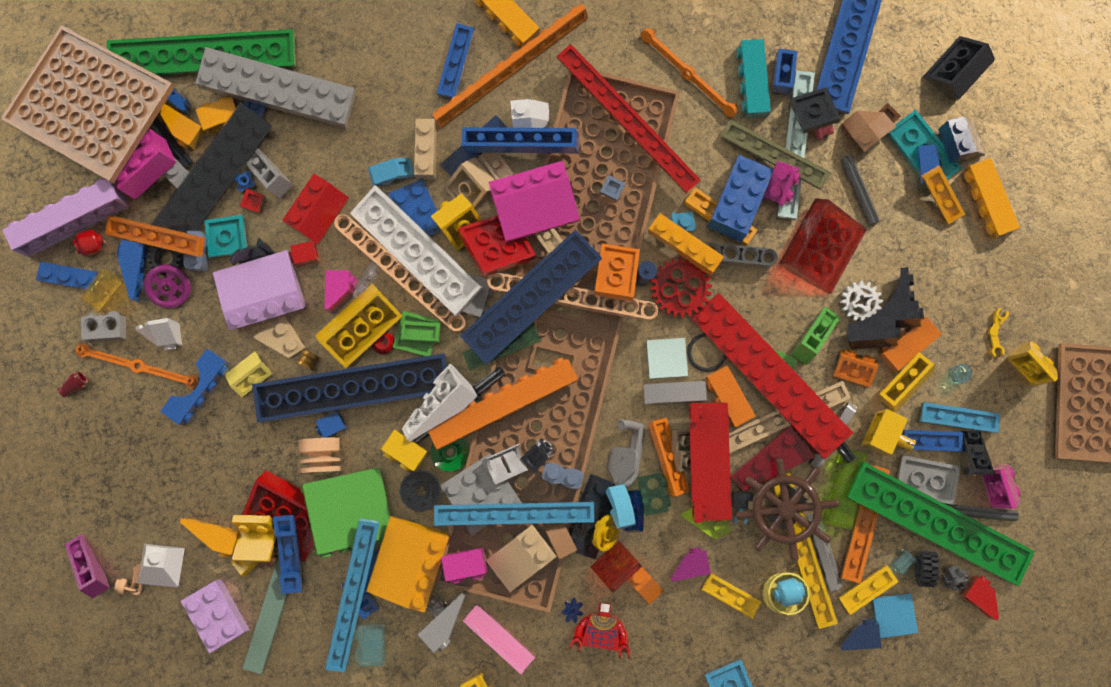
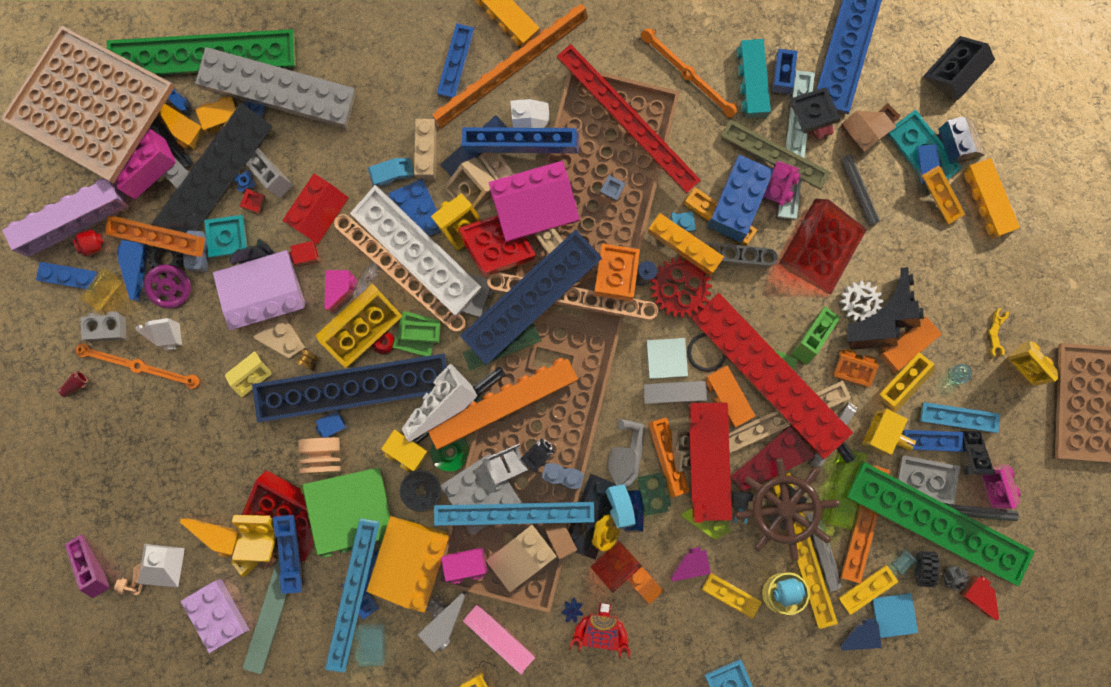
(210, 368): blue arch -> none

